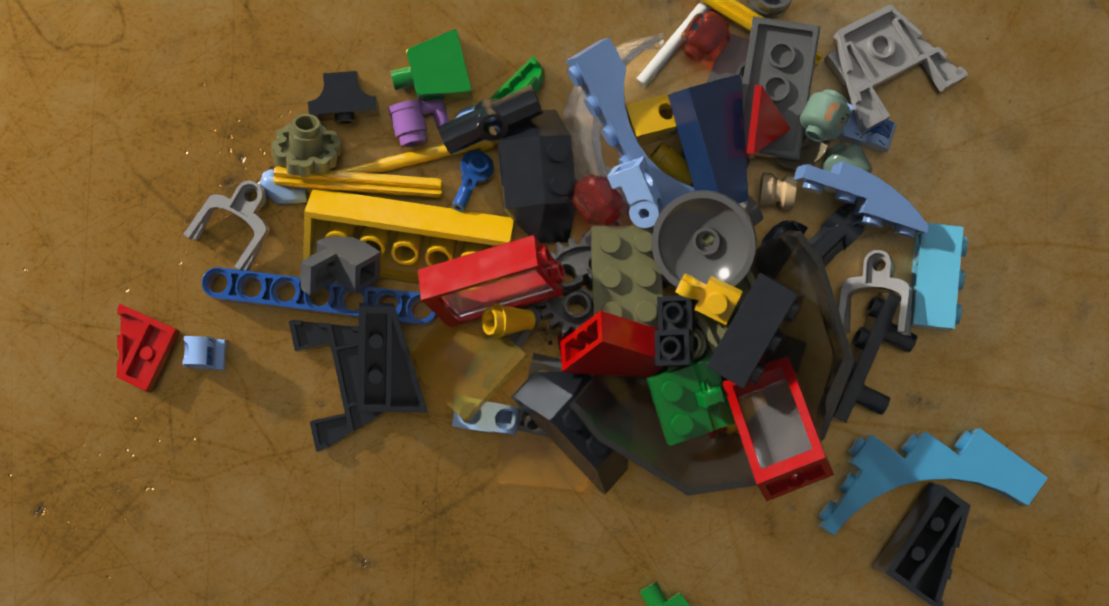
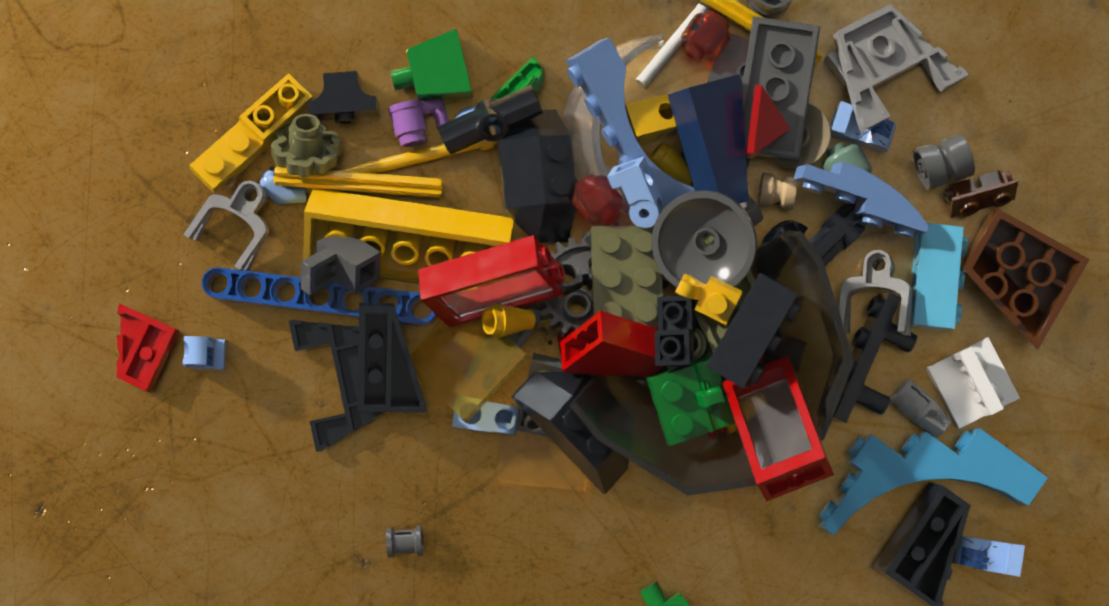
(251, 134): none -> yellow slope
(405, 541): none -> dark grey bush
(475, 169): blue plate -> none
(825, 115): sand green head -> none
(920, 408): none -> light grey hinge
(949, 160): none -> dark grey wheel
(972, 383): none -> white bracket
(990, 555): none -> light blue leg
(995, 190): none -> reddish brown hinge
(1023, 272): none -> reddish brown wedge

